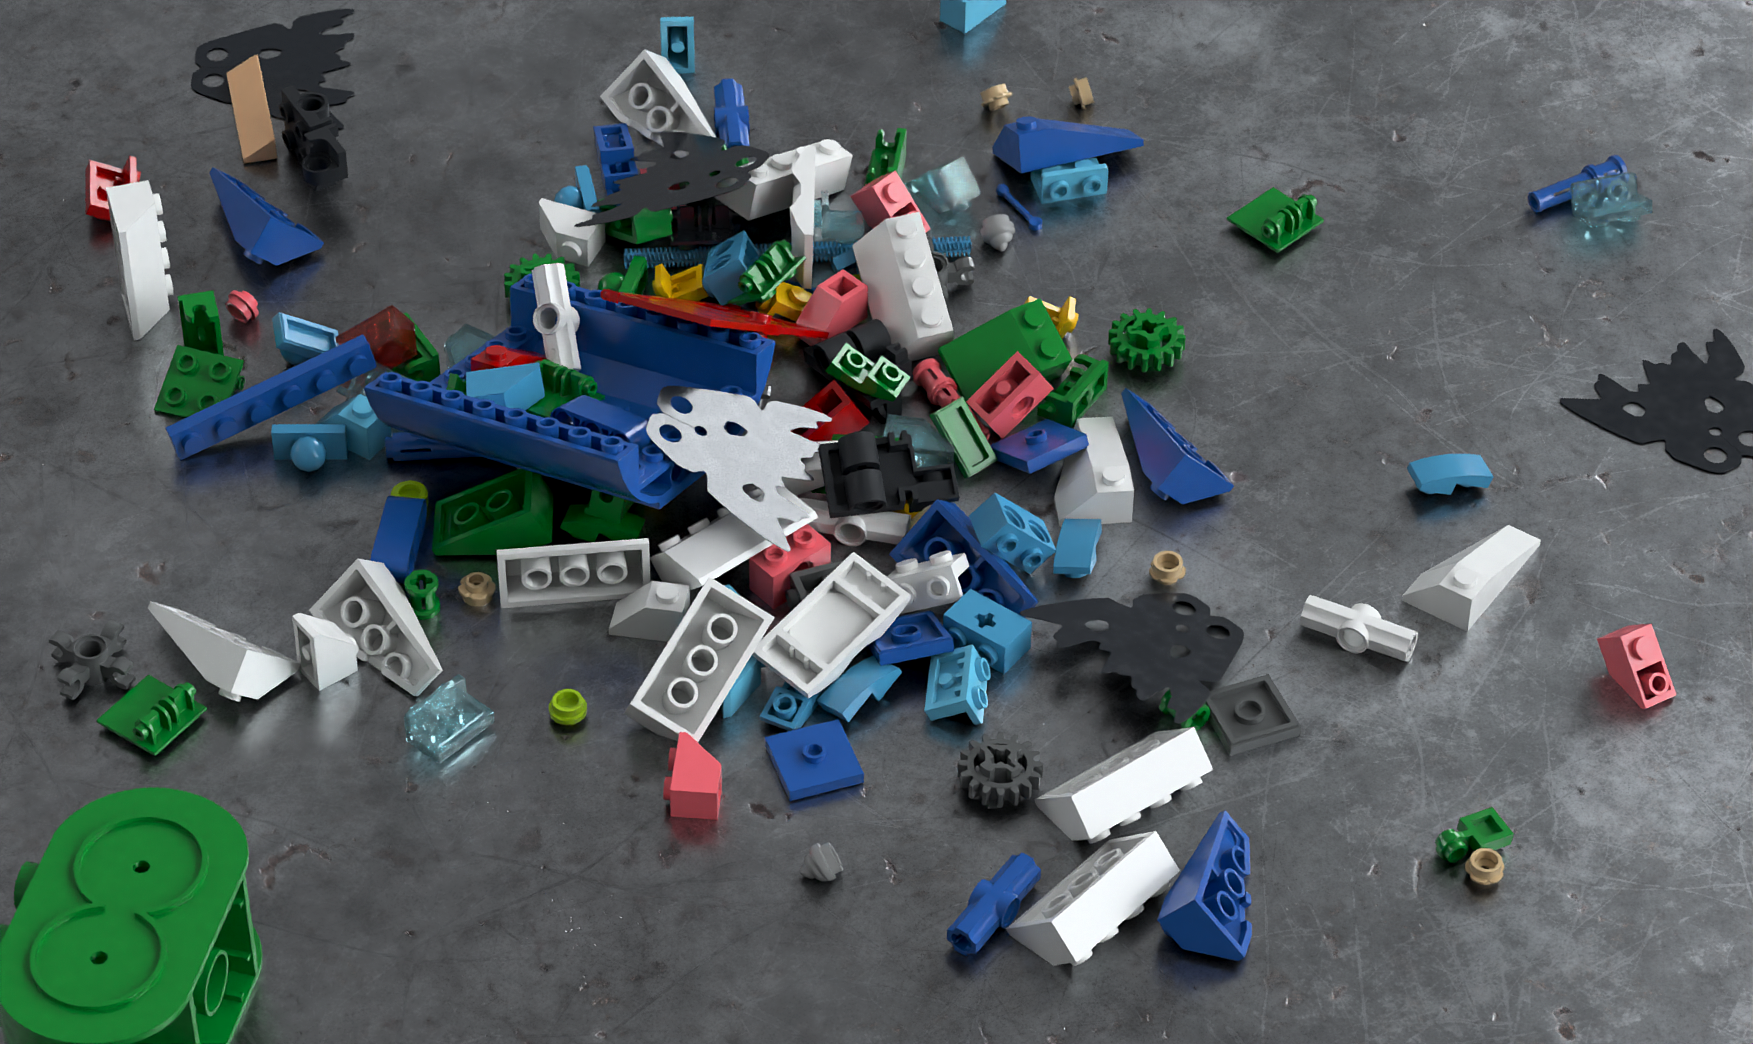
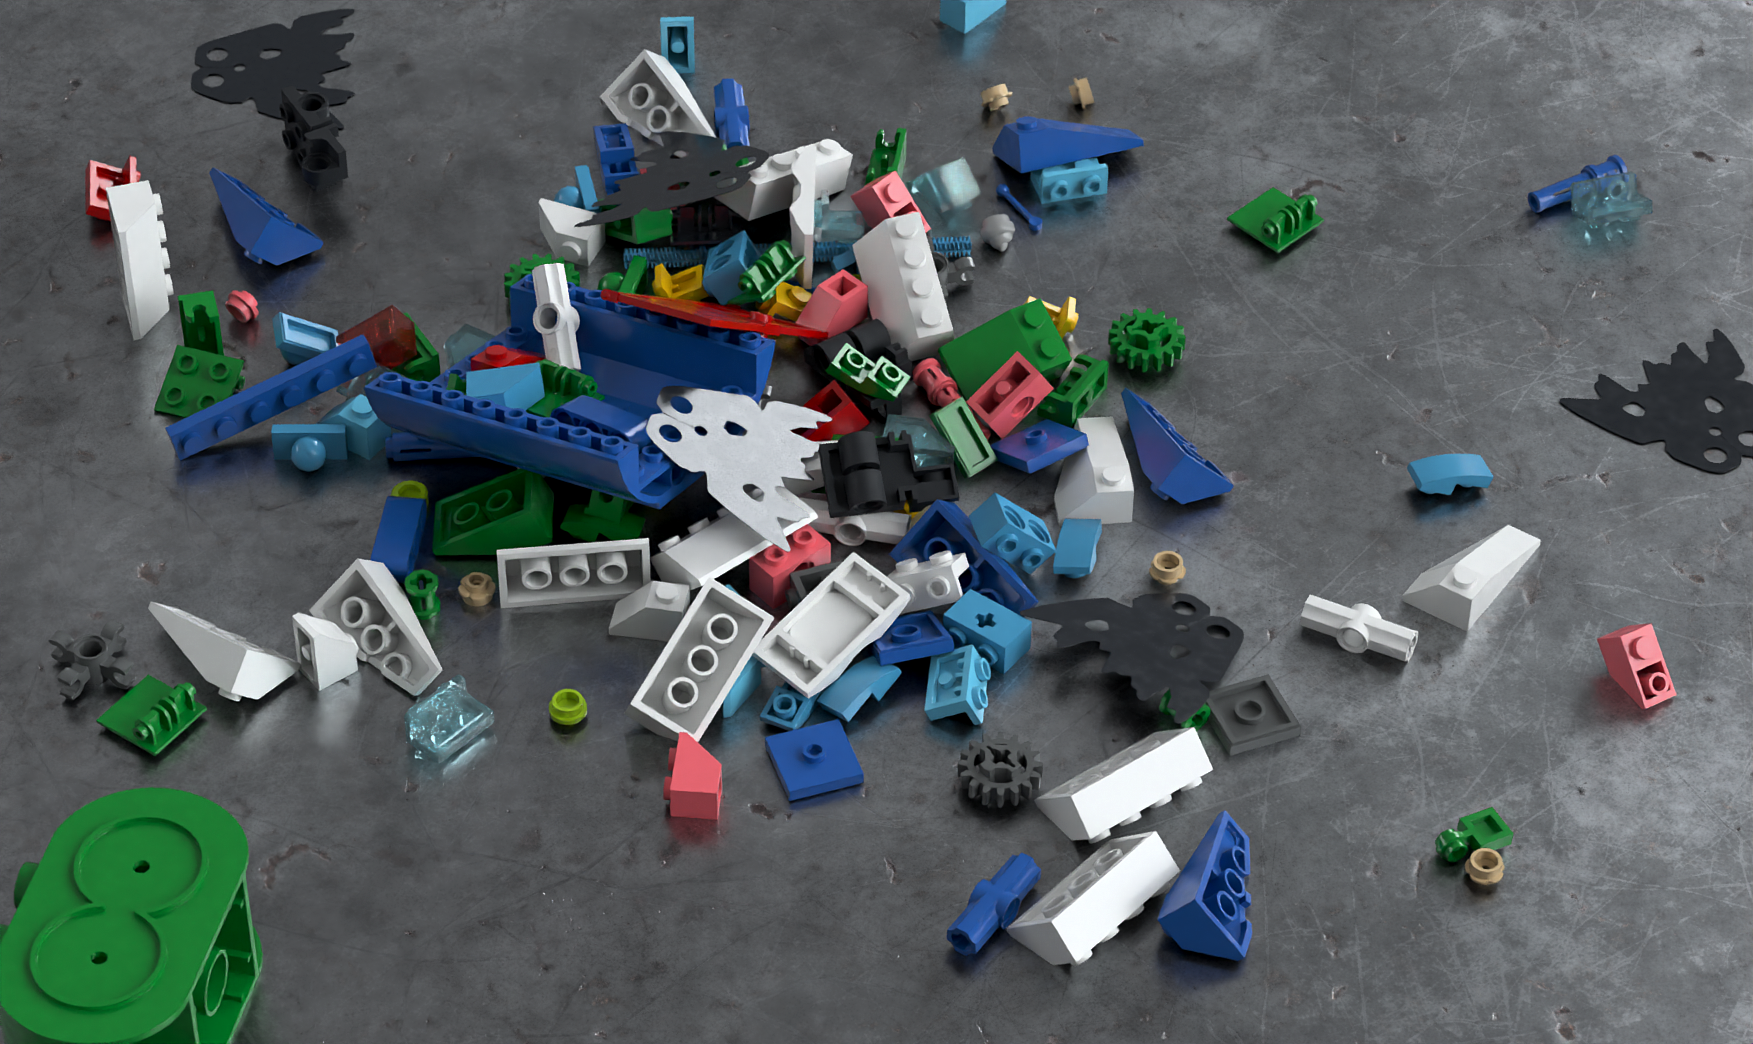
(251, 111): light nougat slope -> none
(821, 863): light grey plate -> none

